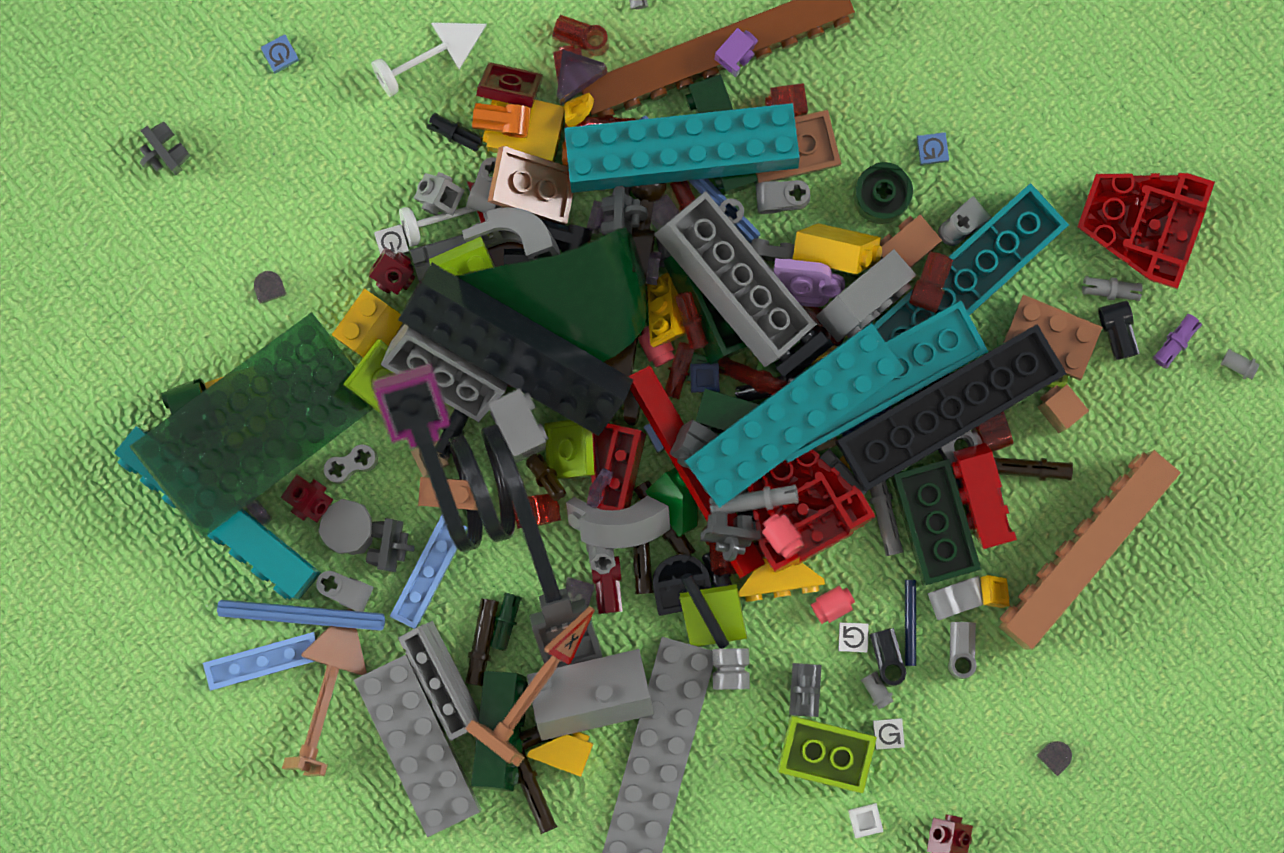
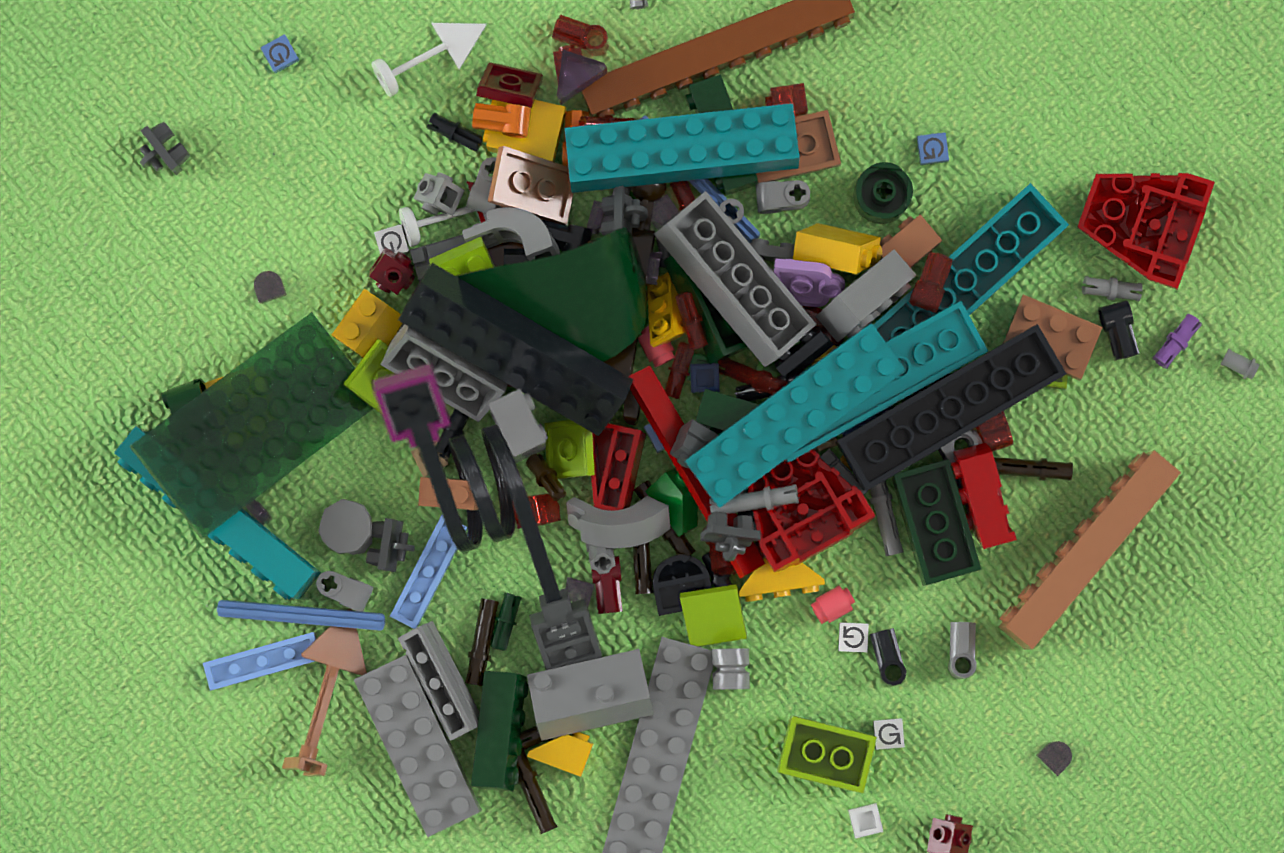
(307, 498): dark red brick -> none
(350, 464): light grey axle -> none
(562, 649): nougat piece -> none
(578, 109): yellow tile -> none
(597, 487): clear purple tile -> none
(704, 610): black bar -> none
(736, 51): medium lavender brick -> none
(782, 535): coral brick -> none
(805, 689): dark grey hips -> none
(877, 690): light grey pin -> none
(910, 622): dark blue bar -> none
(956, 598): light grey axle -> none
(963, 222): light grey piece -> none
(995, 591): yellow tile -> none
(1062, 407): nougat brick -> none

